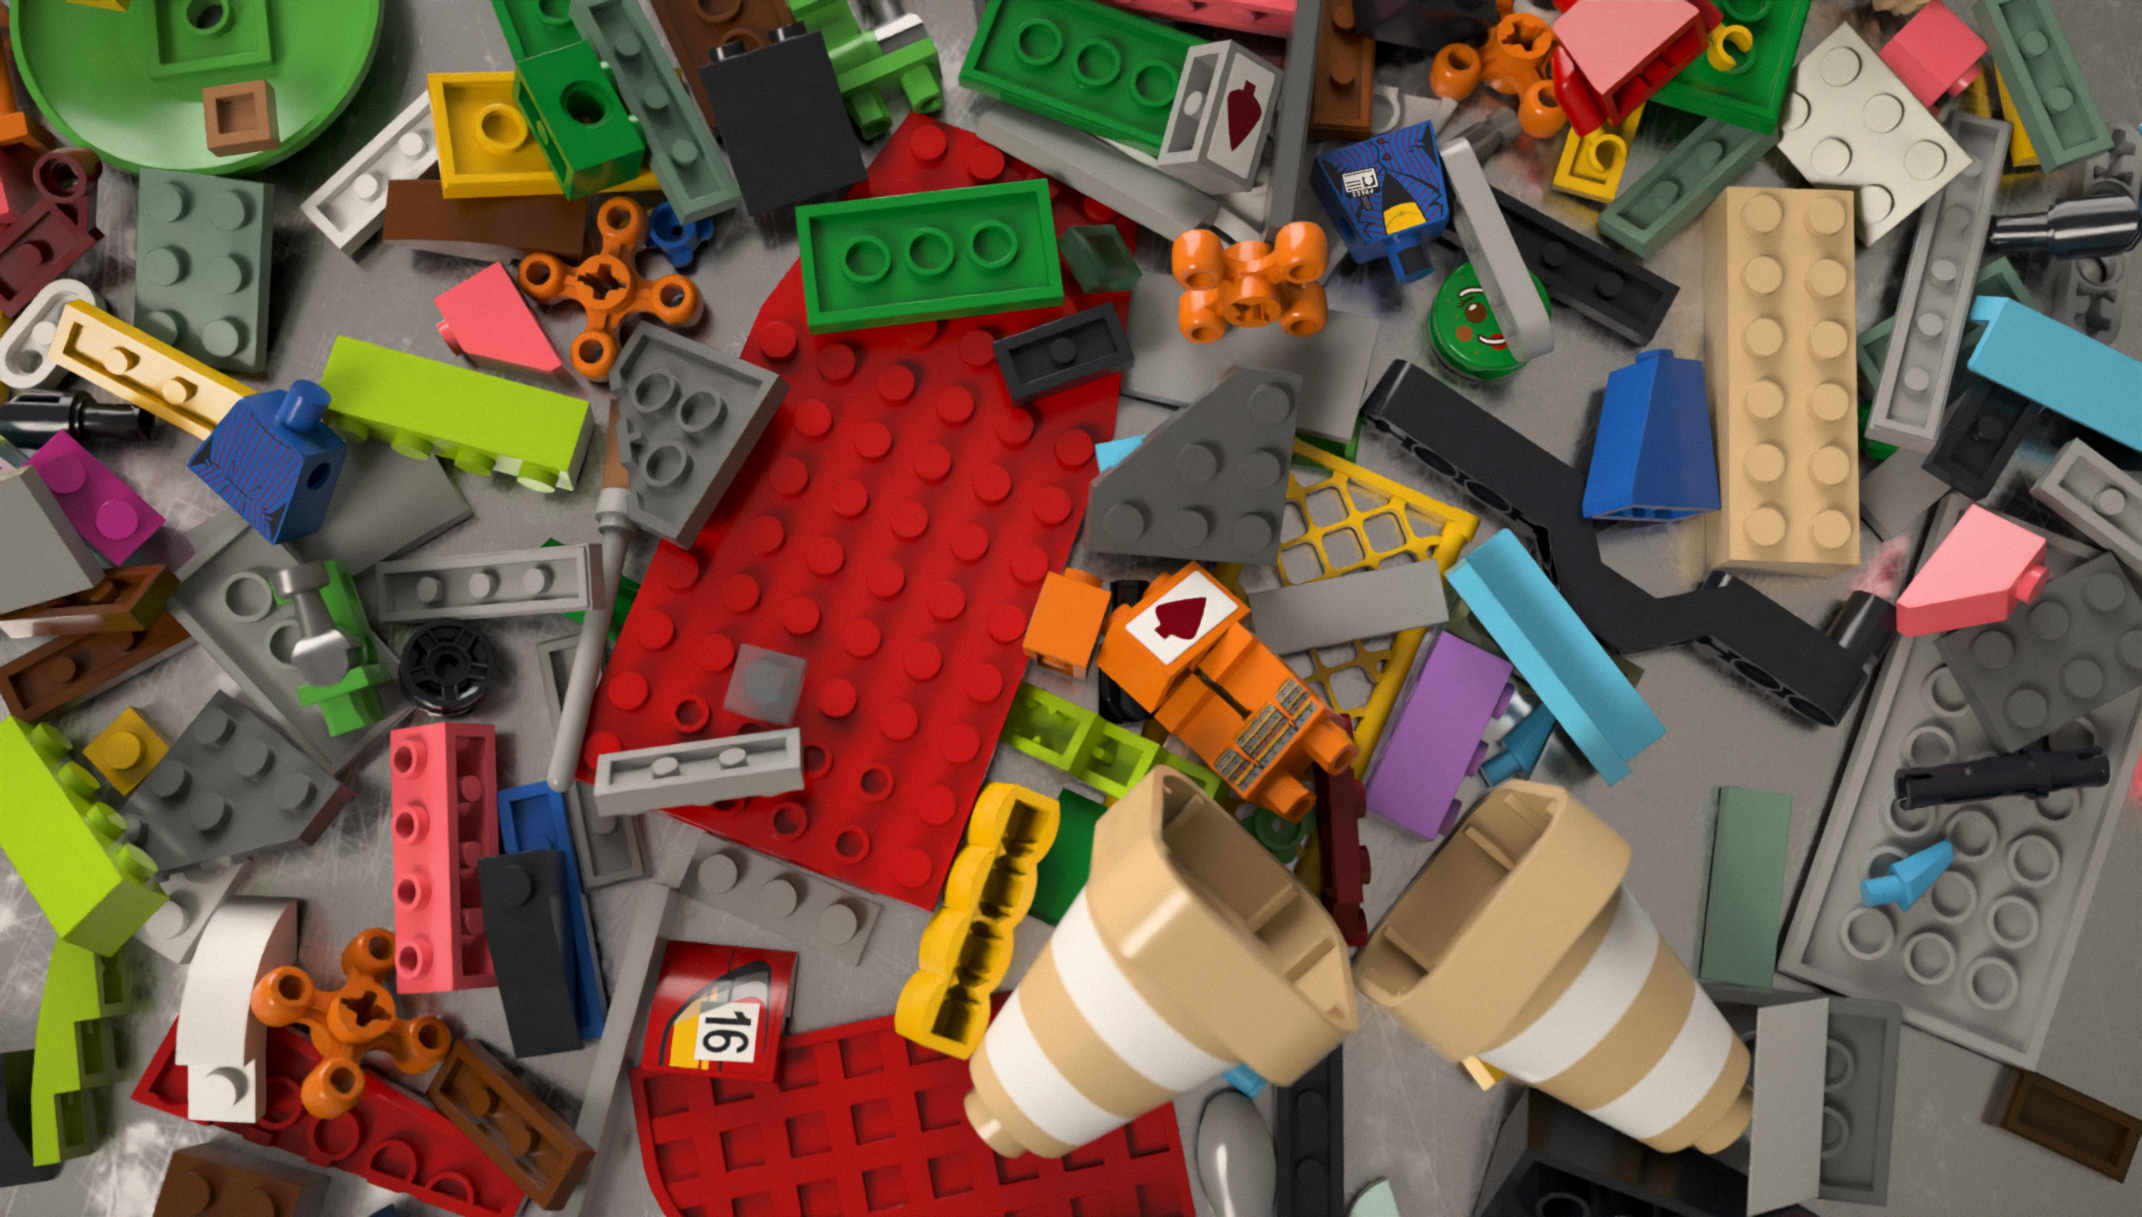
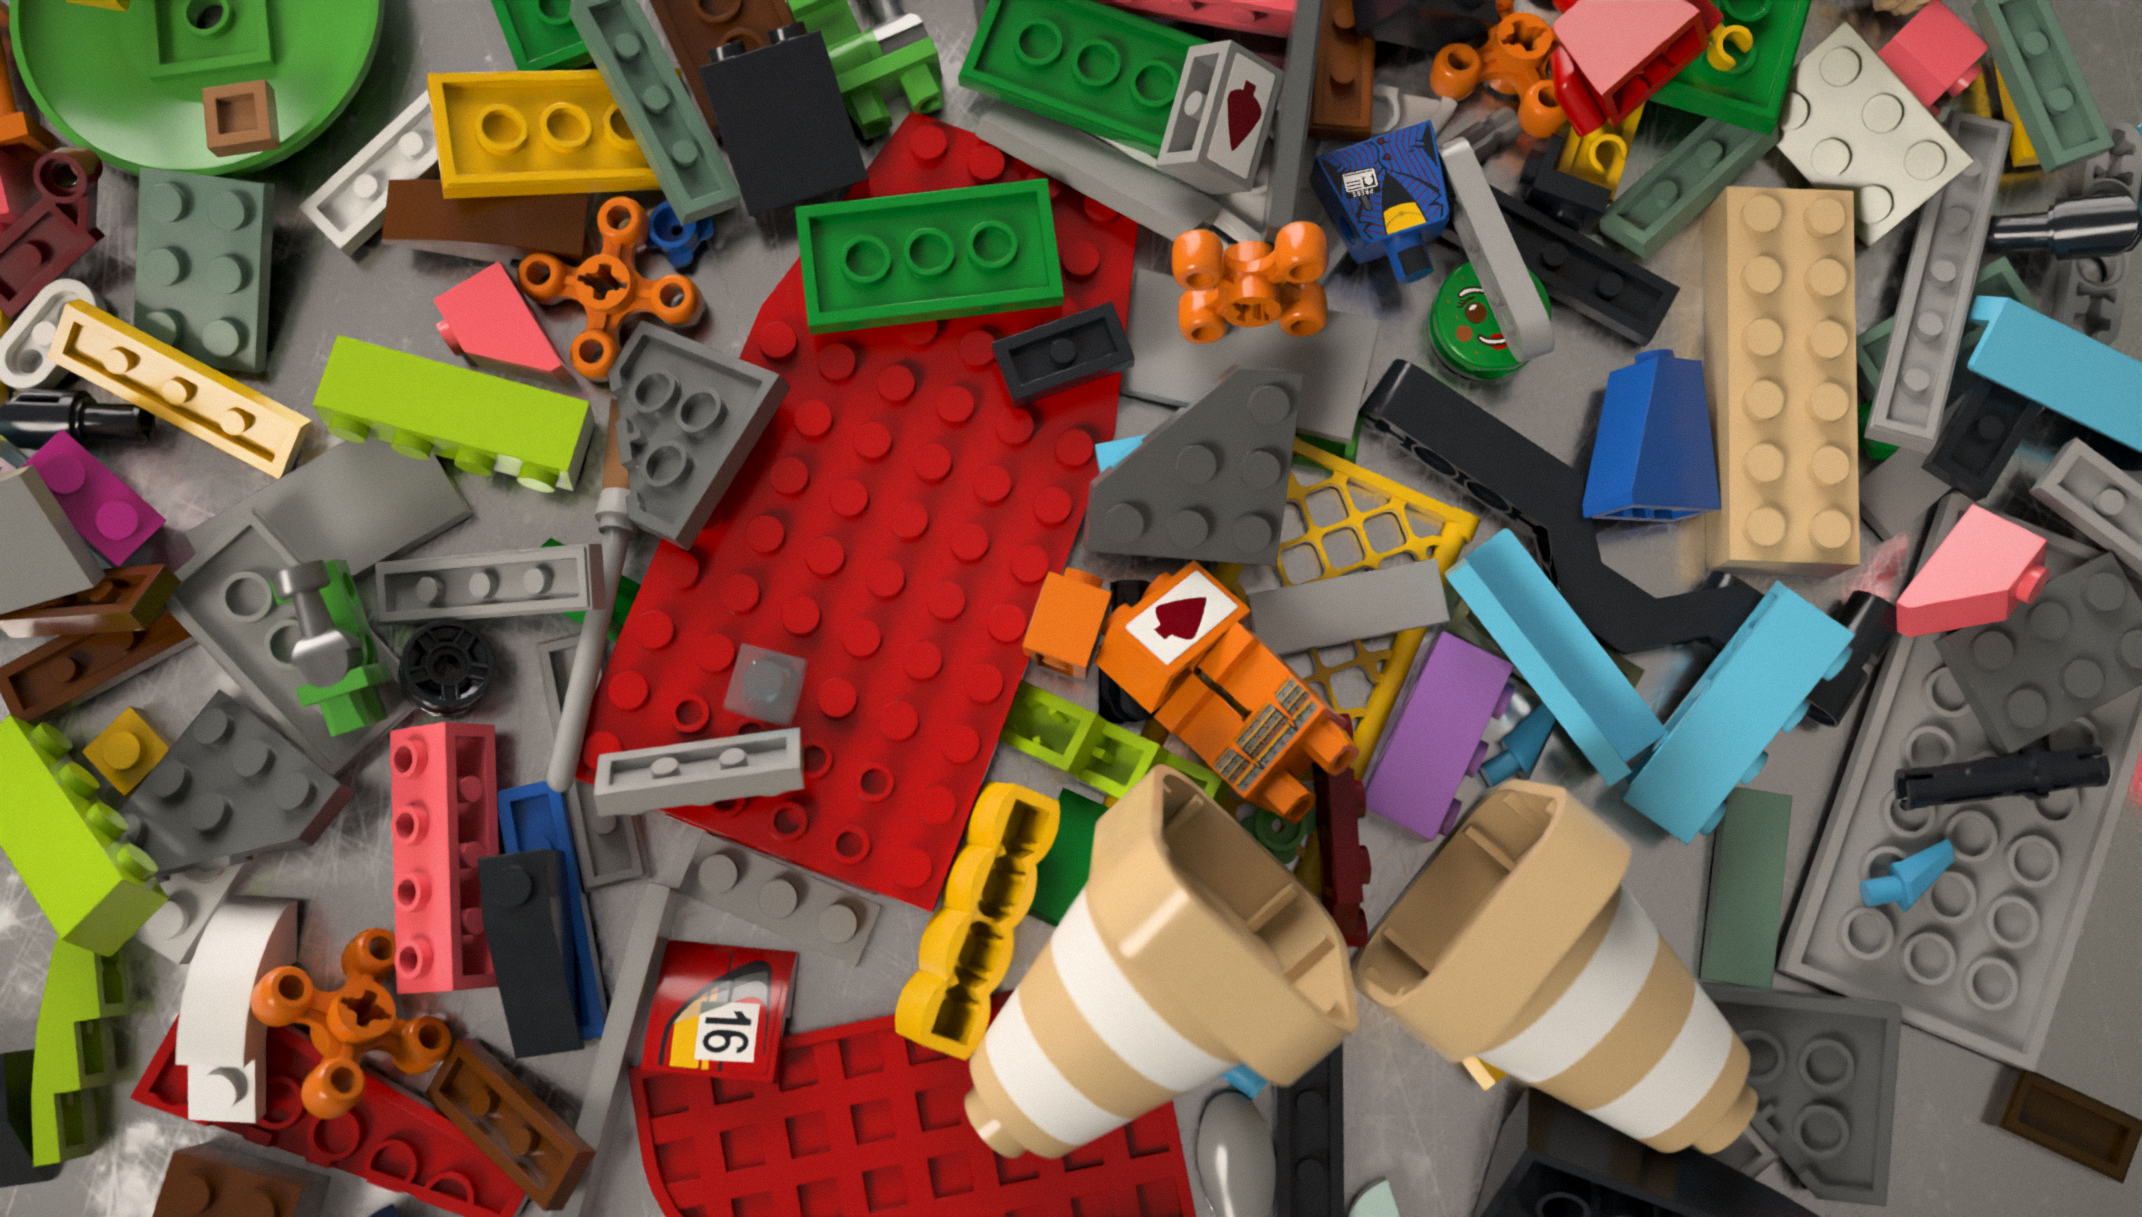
(275, 460): blue torso -> none
(580, 155): green brick -> none
(1099, 258): clear green plate -> none
(1558, 194): none -> black bracket
(1735, 713): none -> medium azure brick
(1788, 1105): white sticker -> none

